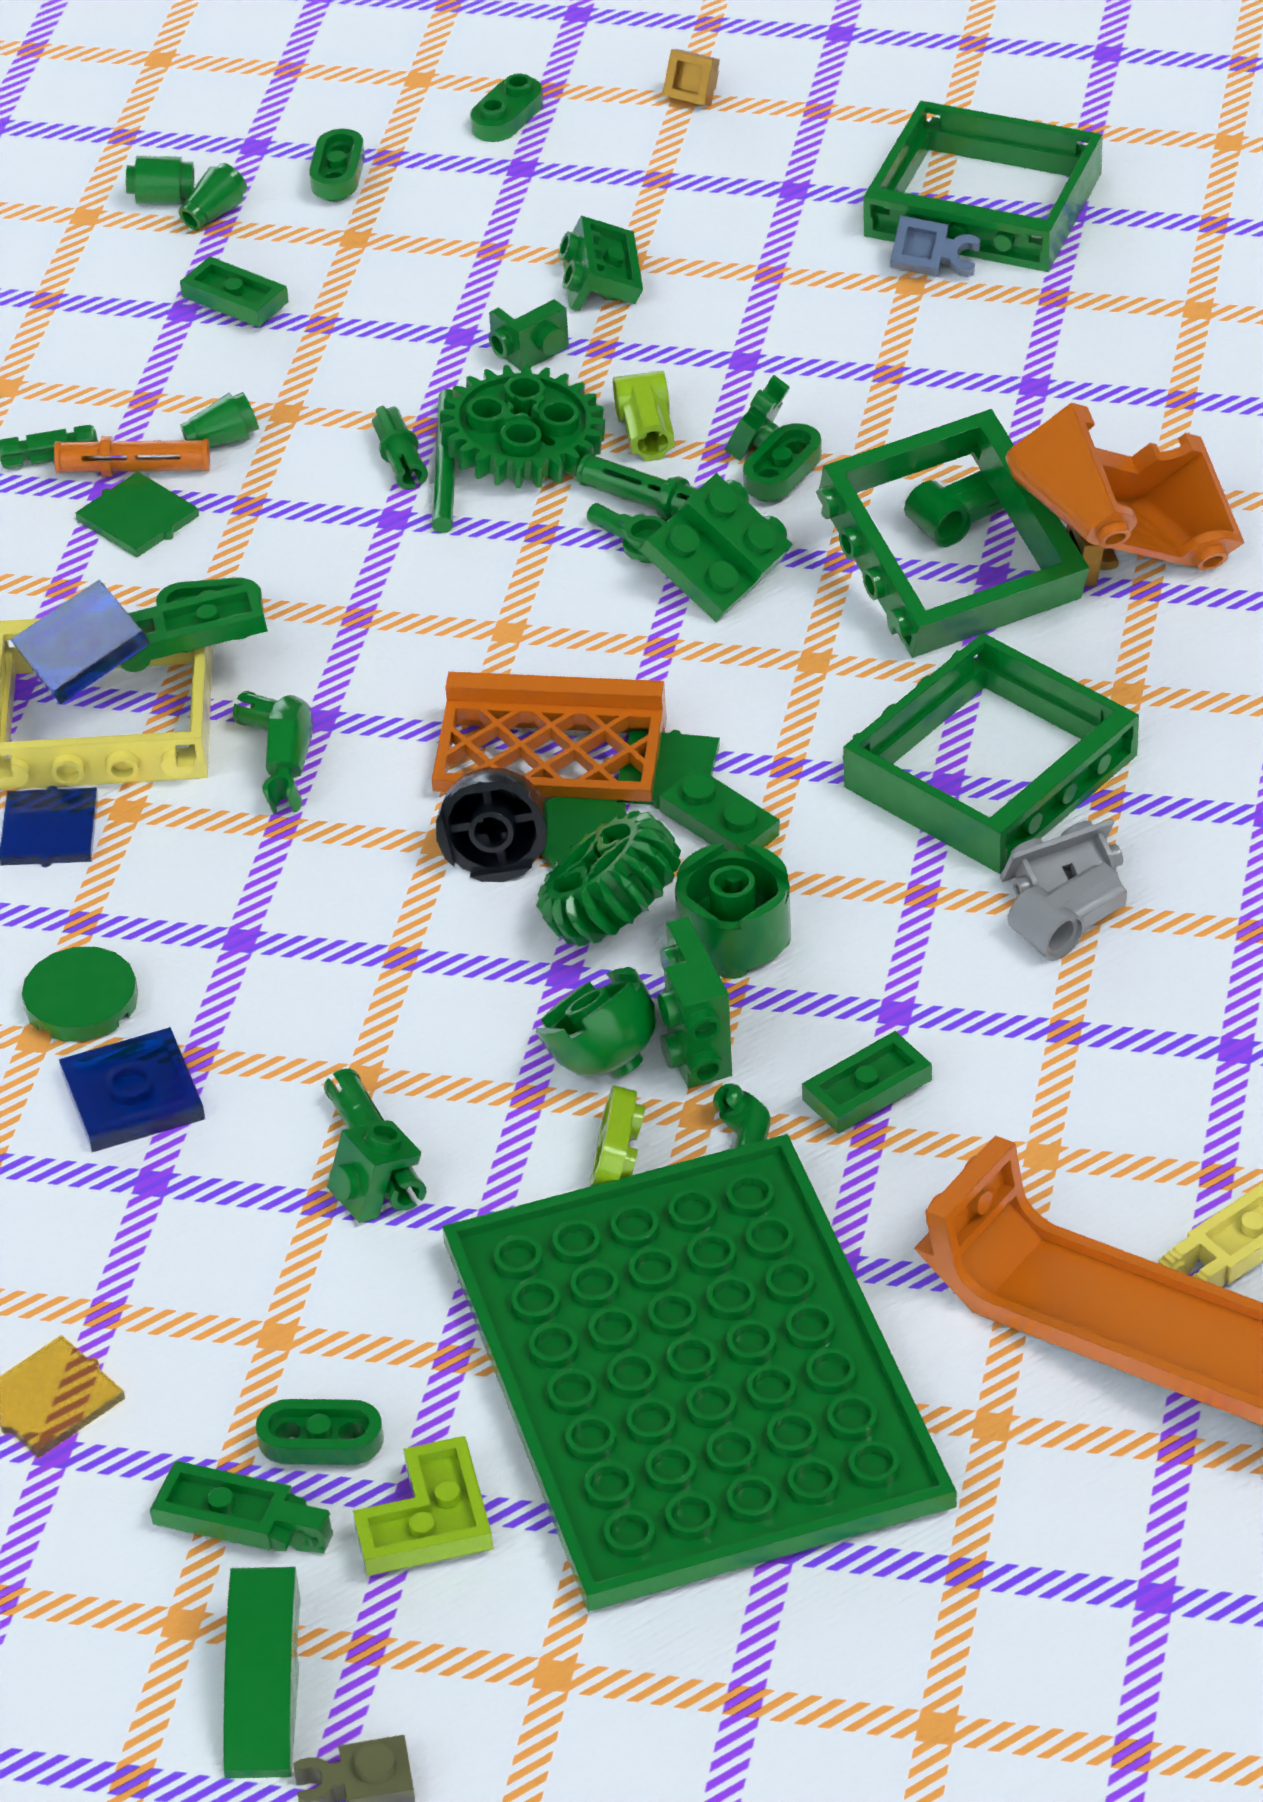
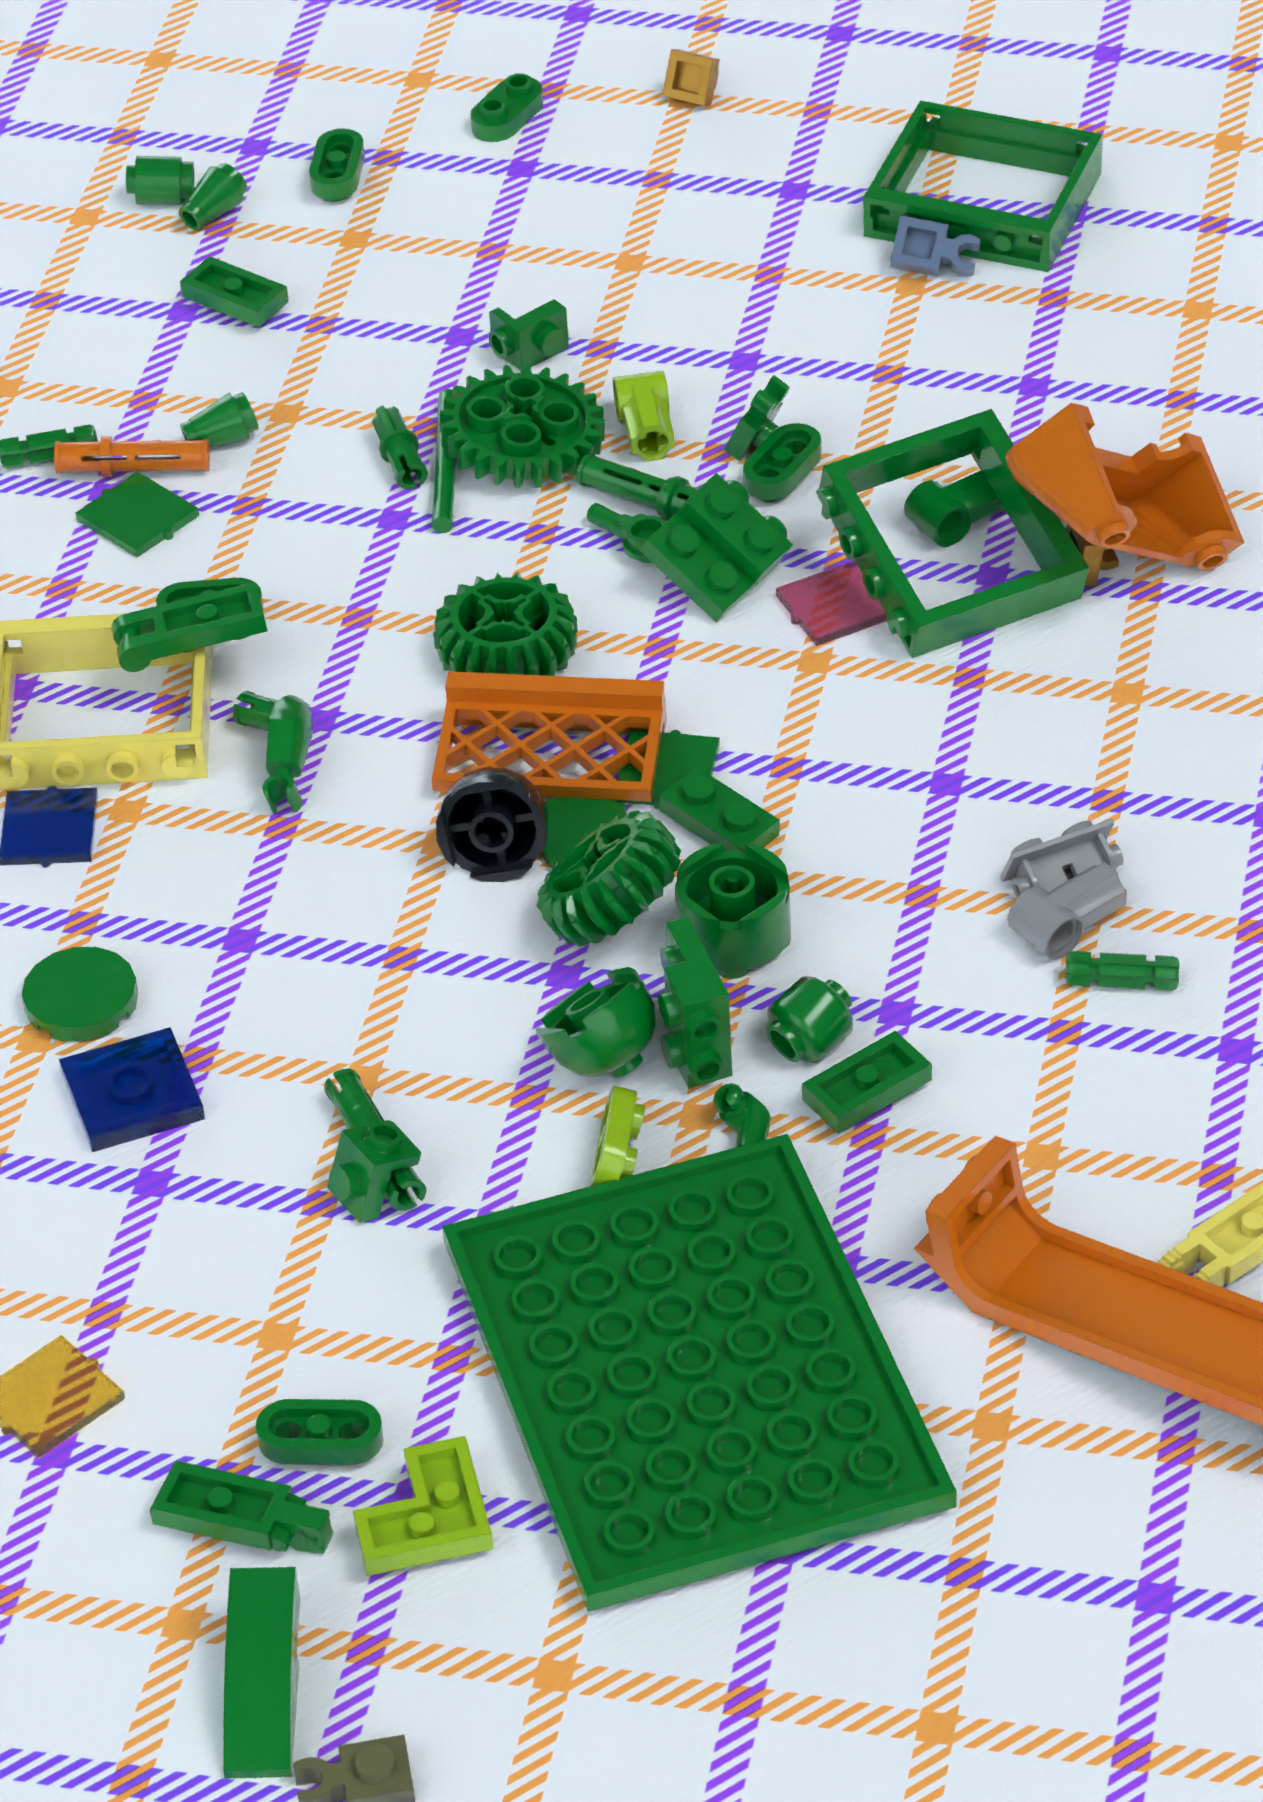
(80, 641): clear blue tile -> none
(506, 627): none -> green gear
(601, 261): green bracket -> none
(809, 1019): none -> green head
(831, 603): none -> clear pink piece
(1105, 747): green window -> none
(1122, 970): none -> green axle

